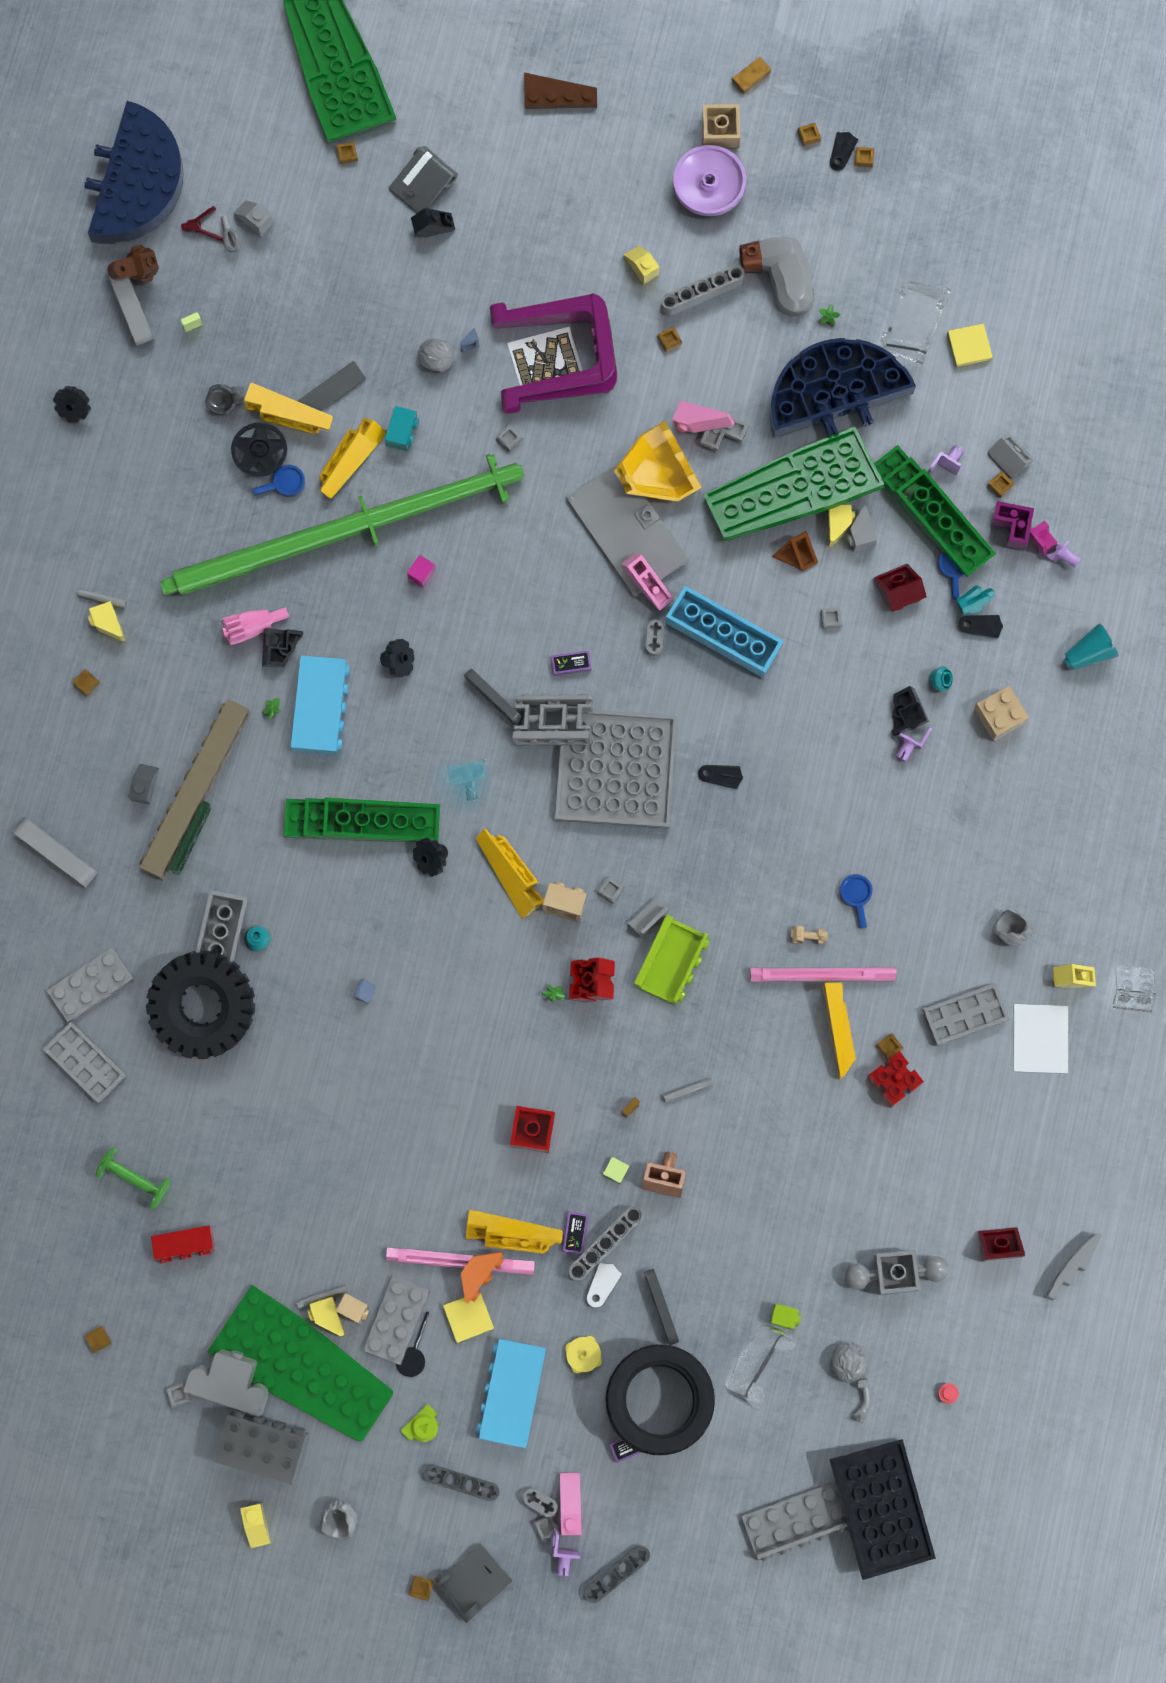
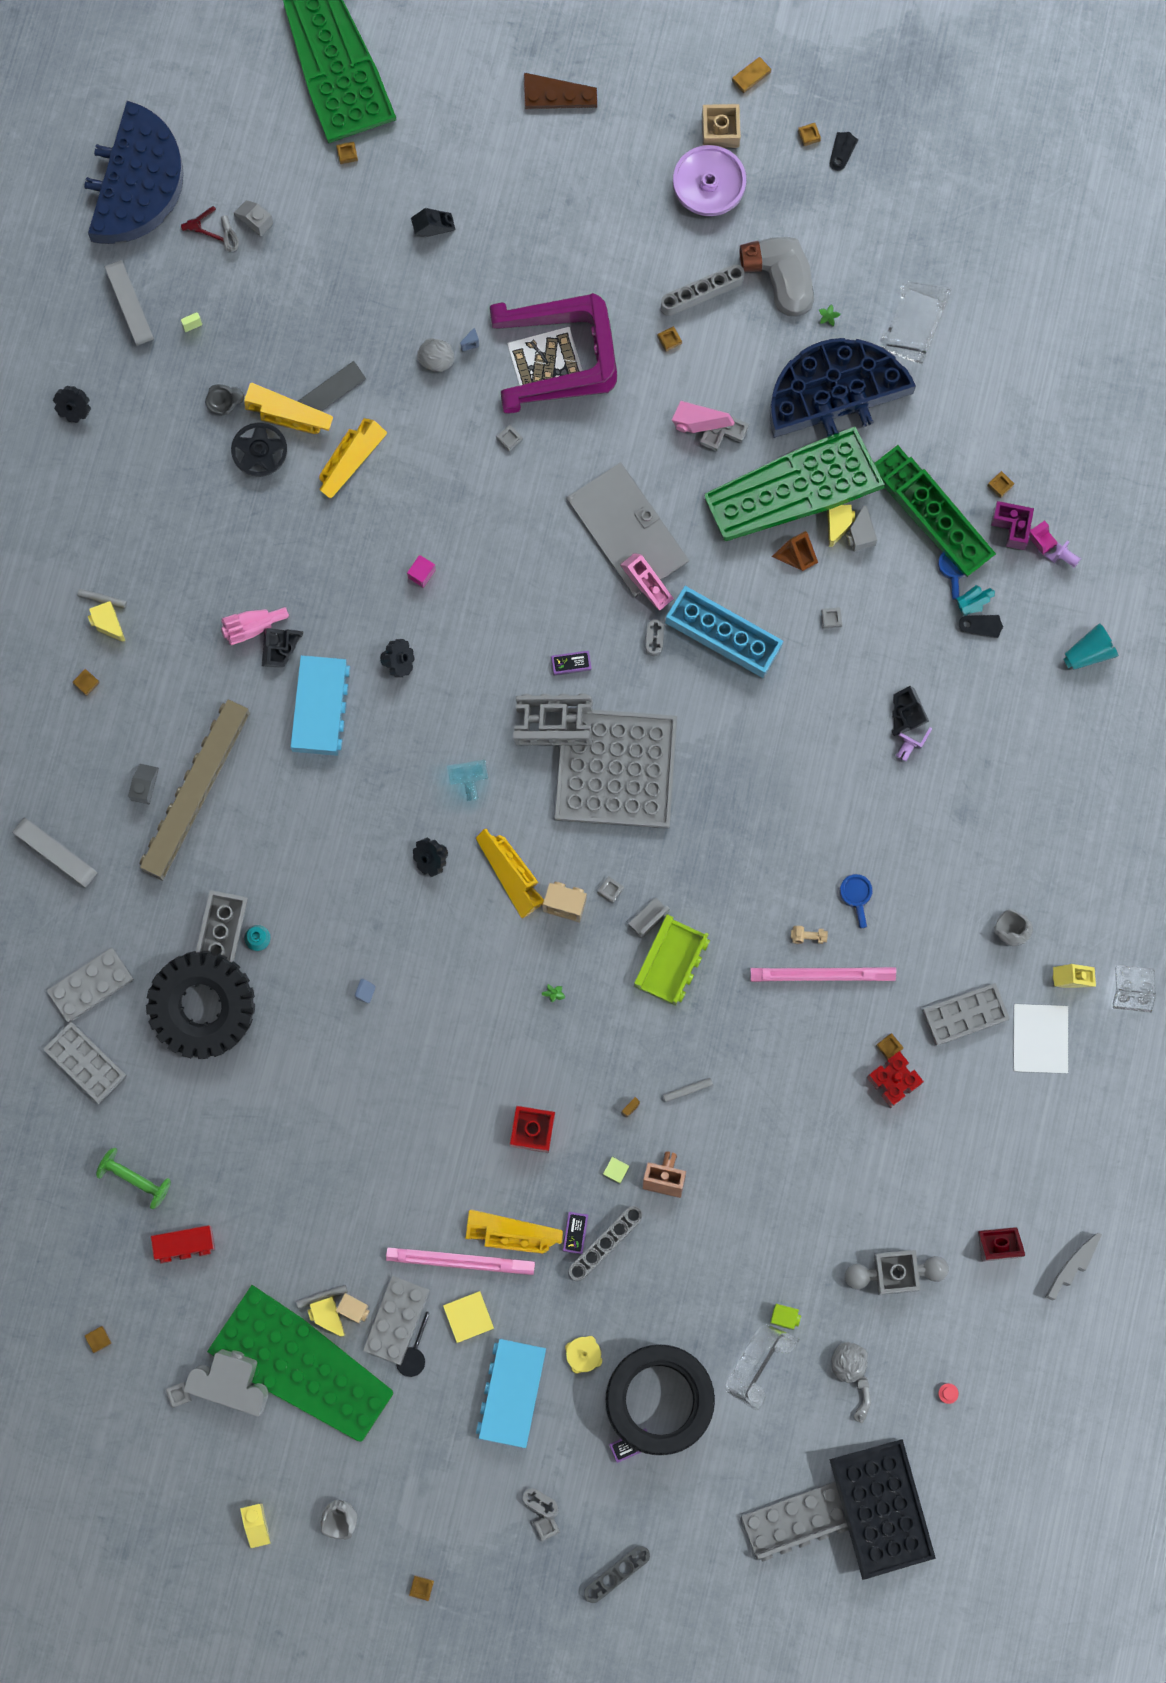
(138, 264): reddish brown piece -> none
(191, 838): clear green tile -> none
(245, 560): bright green piece -> none
(262, 1446): dark grey brick -> none
(272, 706): bright green plant -> none
(287, 481): blue piece -> none
(360, 820): green slope -> none
(401, 428): teal brick -> none
(422, 1426): lime piece -> none
(424, 177): dark grey door -> none
(462, 1479): dark grey beam -> none
(470, 1584): dark grey door -> none
(478, 1273): orange slope -> none
(493, 697): dark grey beam -> none
(563, 1554): lavender bracket -> none
(570, 1504): bright pink slope -> none
(592, 980): red brick -> none
(603, 1283): white piece -> none
(642, 264): light yellow slope -> none
(657, 467): yellow panel -> none
(661, 1307): dark grey beam -> none
(722, 775): black piece -> none
(839, 1027): yellow wedge -> none
(864, 157): pearl gold tile -> none
(900, 587): dark red slope -> none
(941, 678): teal cone -> none
(948, 461): lavender bracket -> none
(969, 345): light yellow tile -> none
(1001, 713): tan brick -> none
(1010, 455): light grey panel -> none

